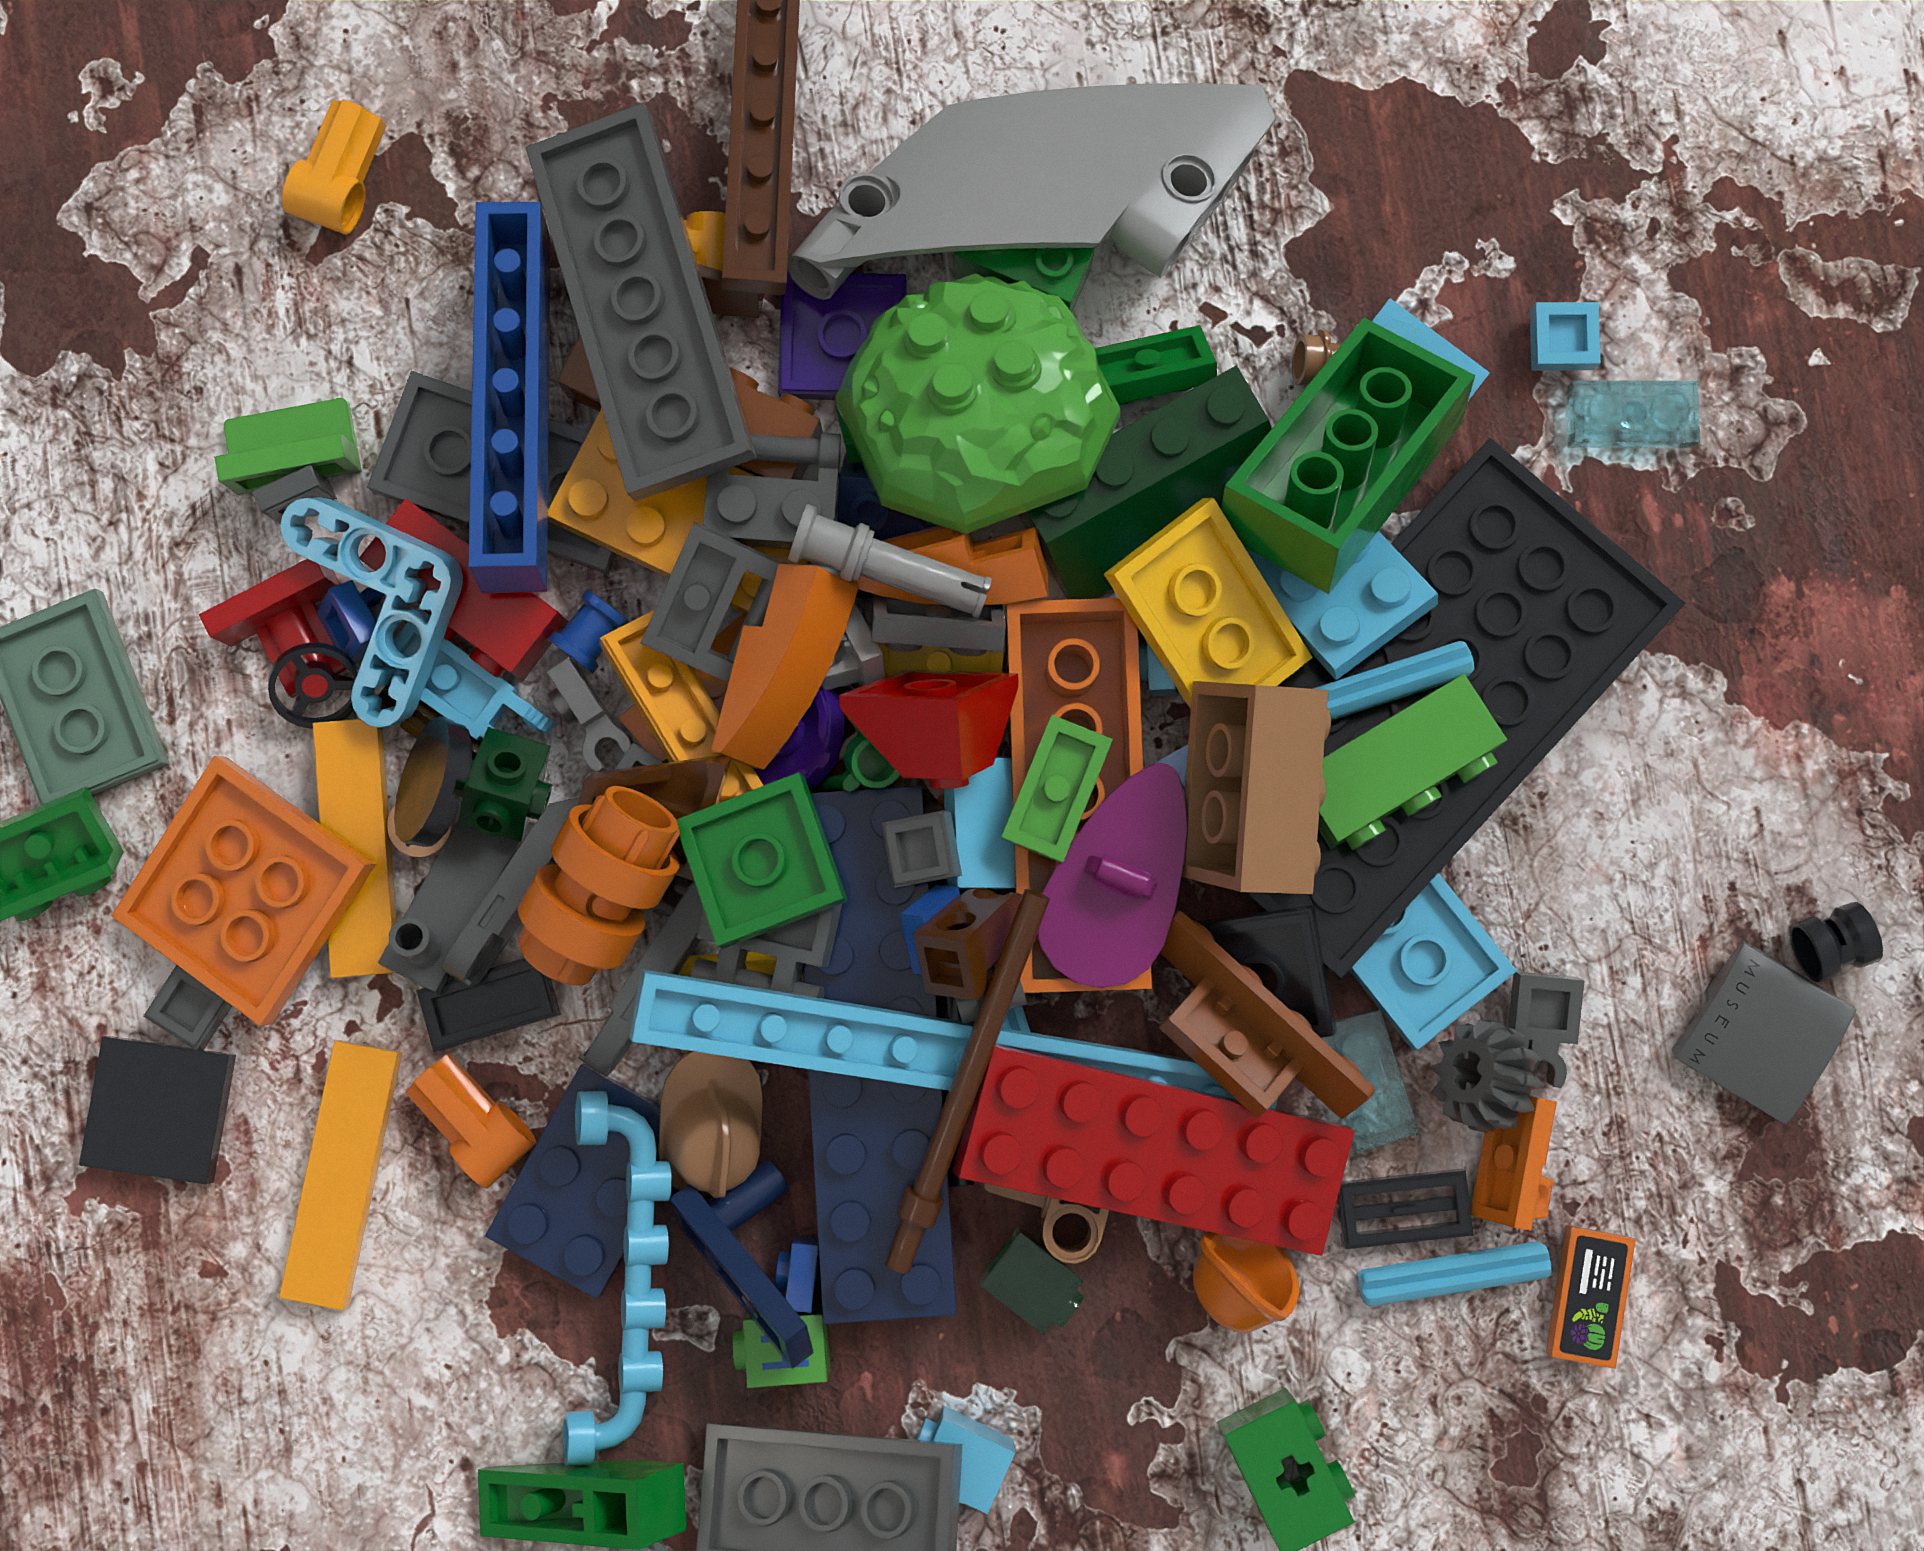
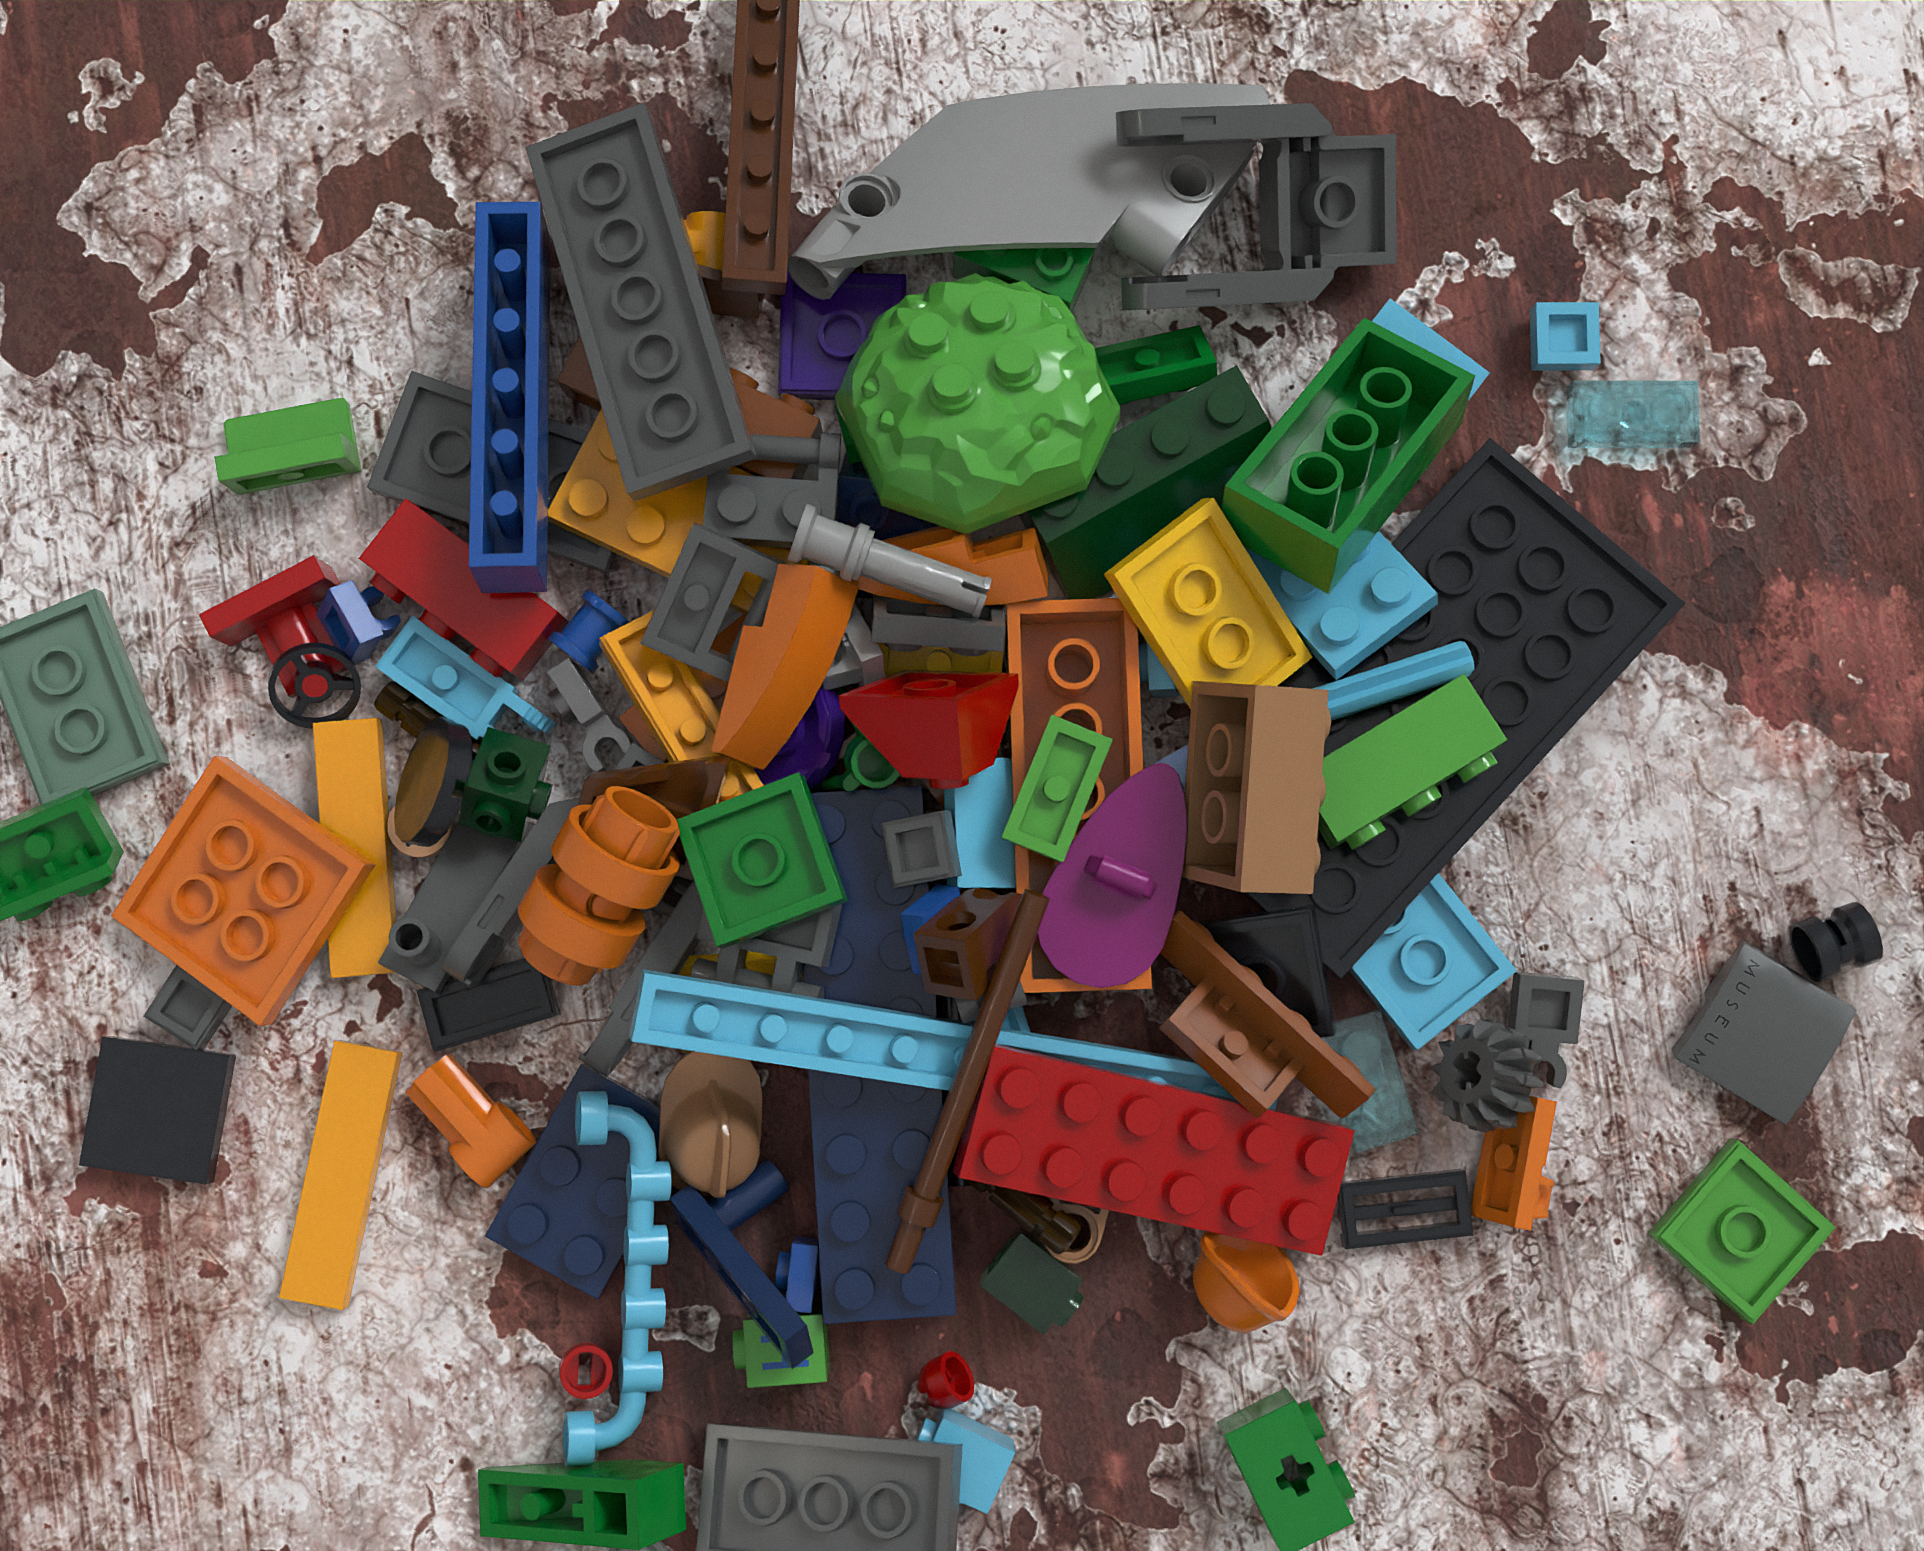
(301, 484): dark grey tile -> none
(330, 182): light orange piece -> none
(400, 583): medium azure beam -> none
(599, 1371): none -> red hinge
(946, 1381): none -> red hinge
(1034, 1213): none -> dark brown axle
(1310, 356): medium nougat plate -> none
(1320, 201): none -> dark grey plate
(1454, 1273): medium azure axle -> none
(1590, 1296): tile -> none
(1741, 1230): none -> bright green tile

